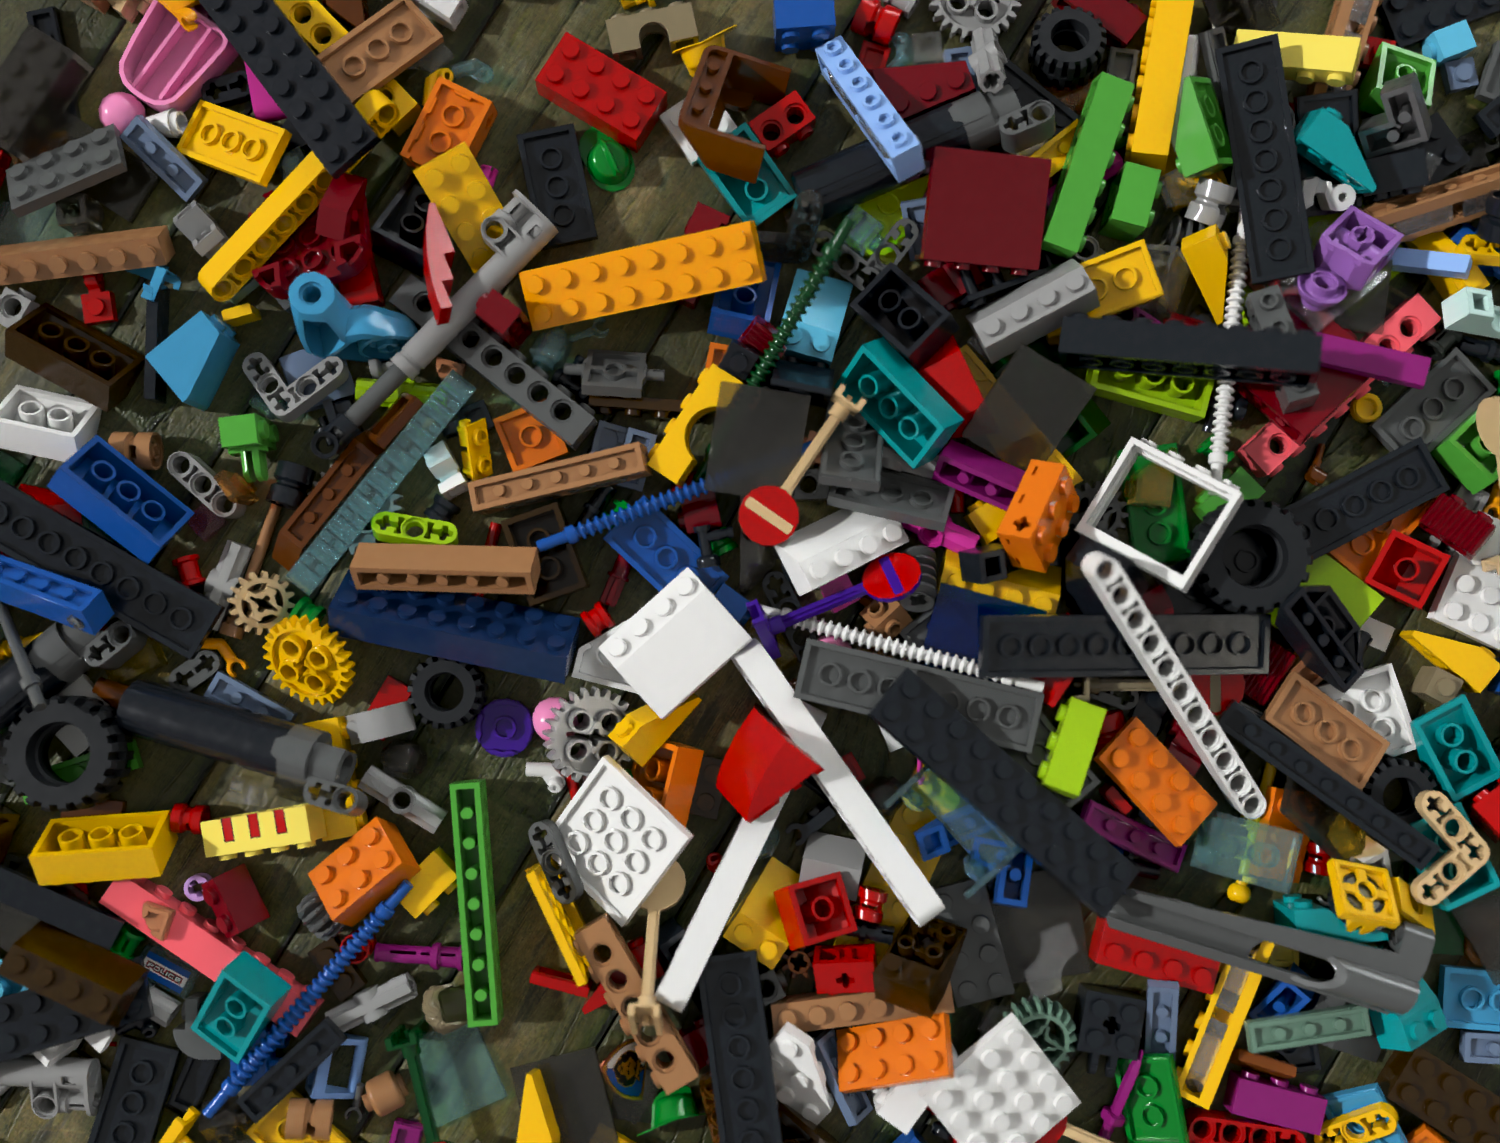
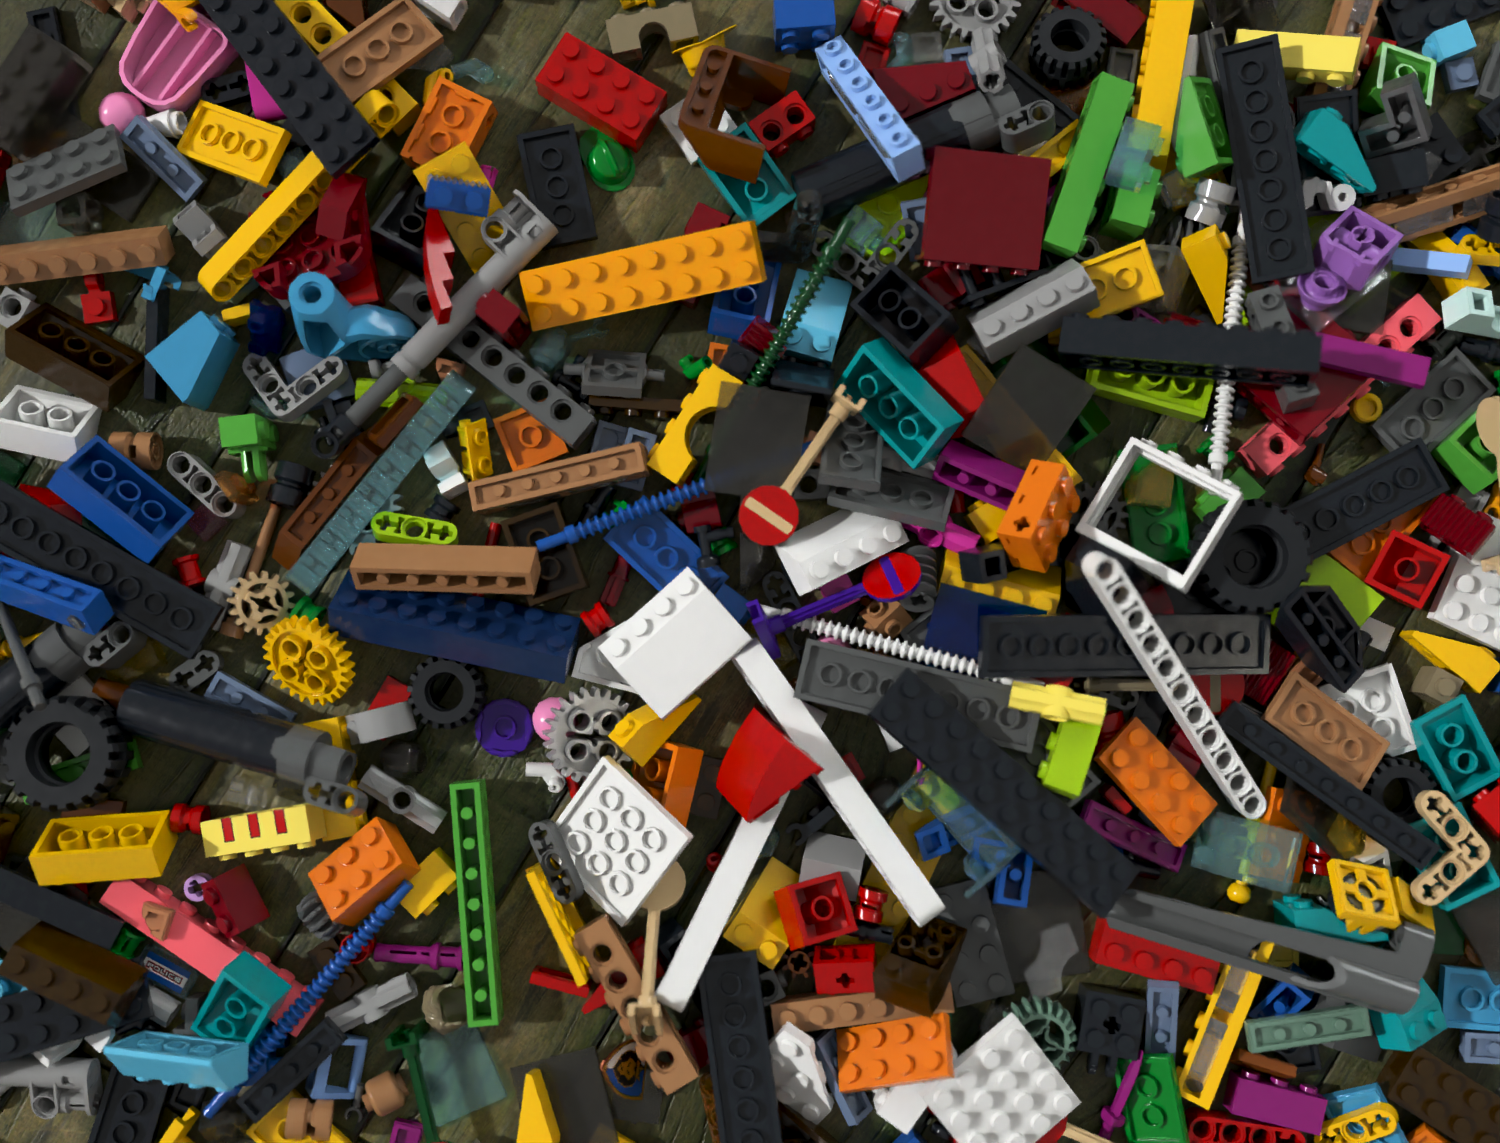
(181, 1059): none -> medium azure slope
(226, 652): light orange arm -> none
(265, 328): none -> clear blue hips
(457, 195): none -> blue brick
(671, 1107): green piece -> none
(693, 369): none -> green arm
(1057, 703): none -> light yellow piece
(1133, 154): none -> clear light blue brick

